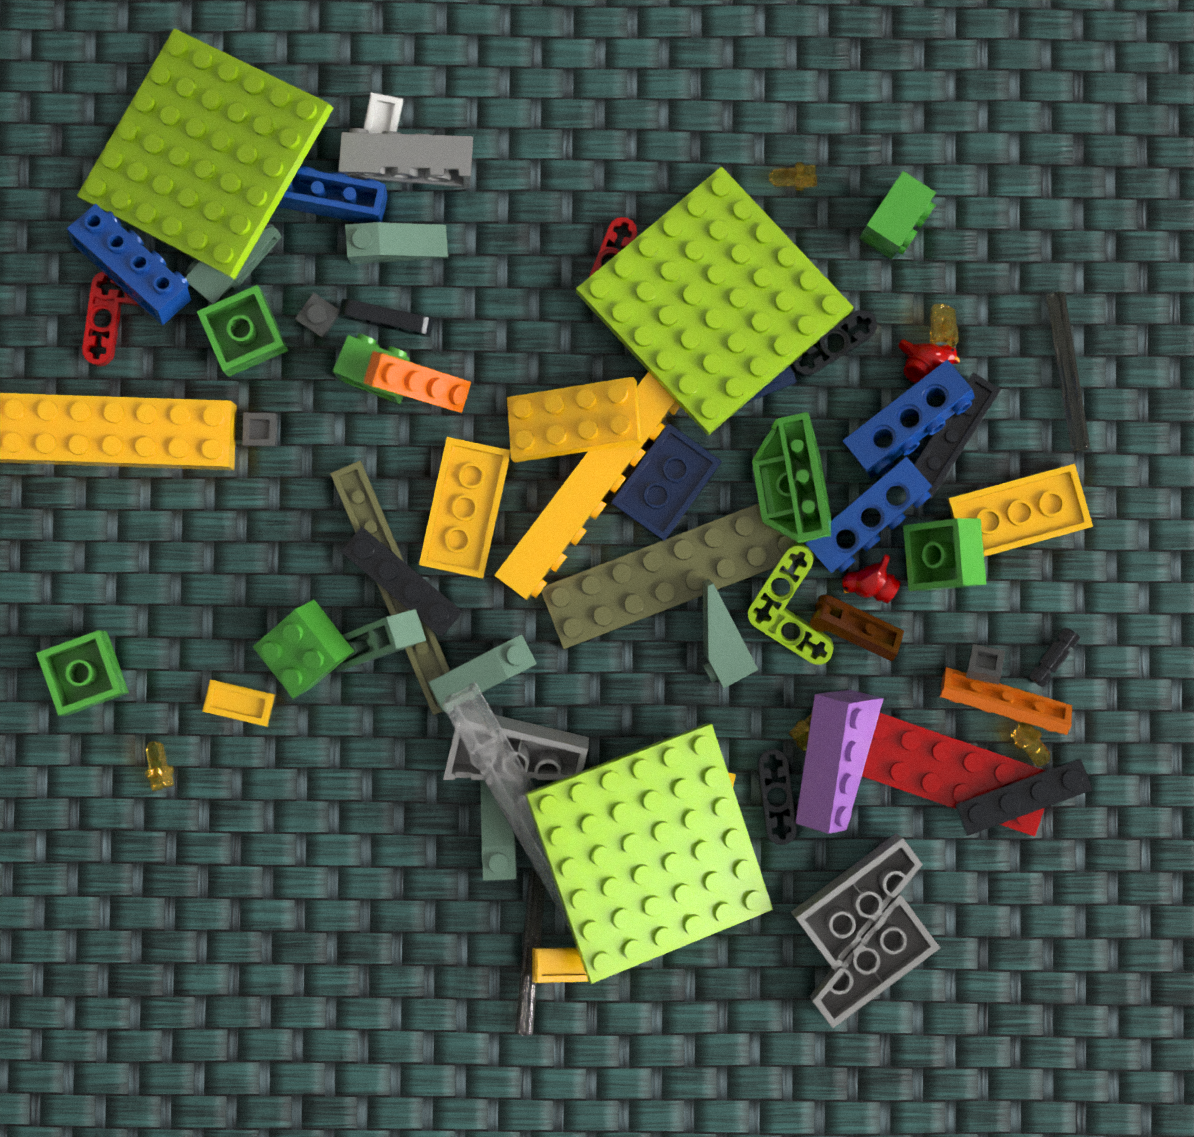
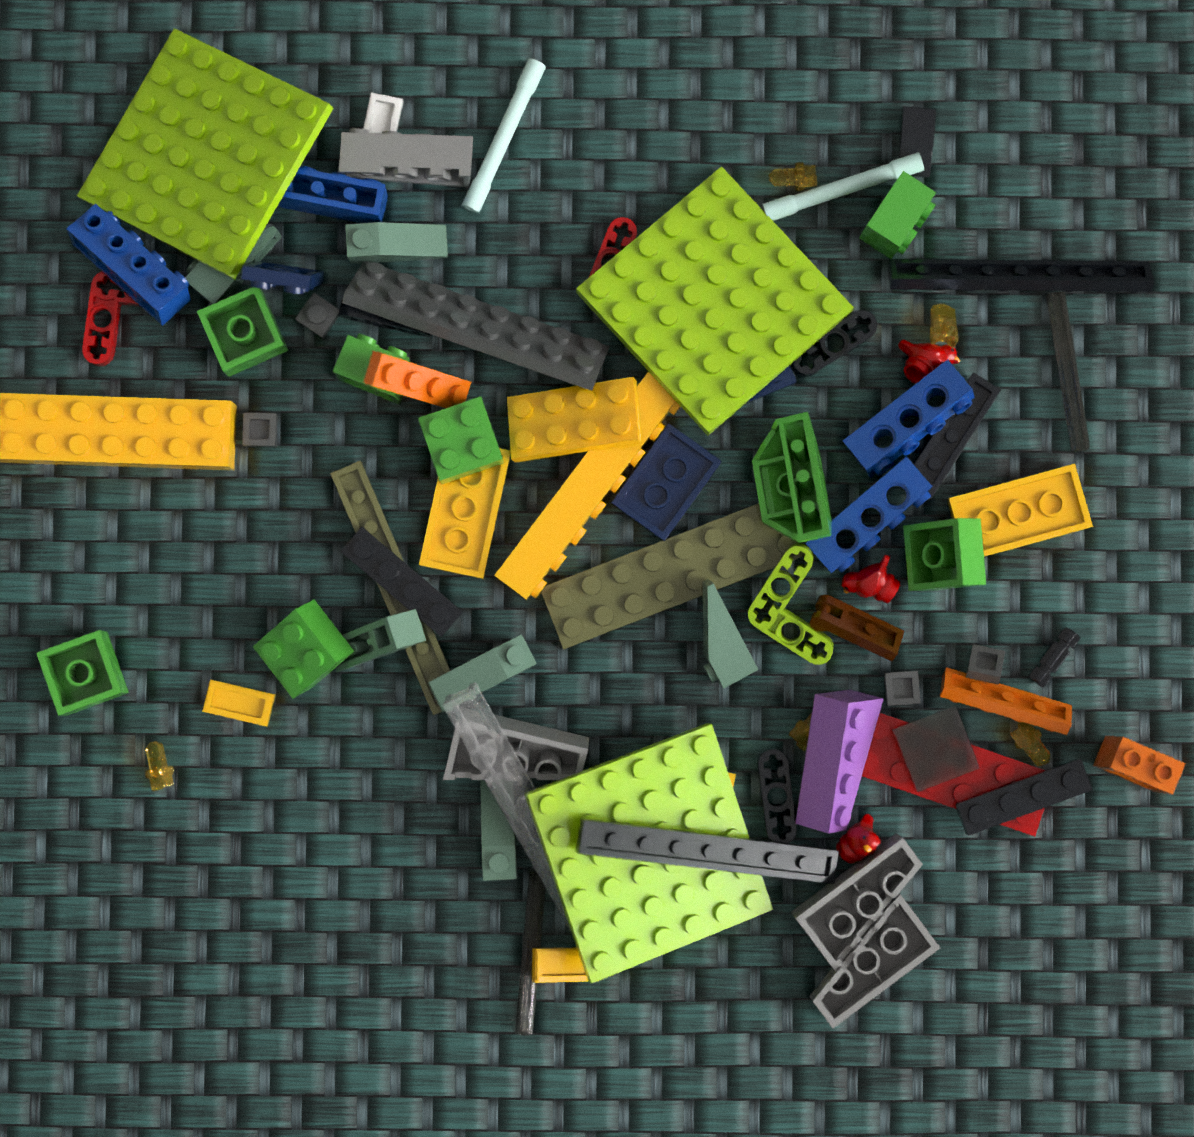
(293, 278): none -> dark blue plate
(461, 440): none -> bright green brick
(476, 324): none -> dark grey plate
(482, 182): none -> light aqua piece
(706, 851): none -> plate
(793, 203): none -> light aqua piece
(858, 841): none -> red animal
(902, 688): none -> dark grey plate
(918, 135): none -> black slope
(936, 748): none -> clear smoke plate
(1020, 275): none -> black plate
(1139, 764): none -> orange window

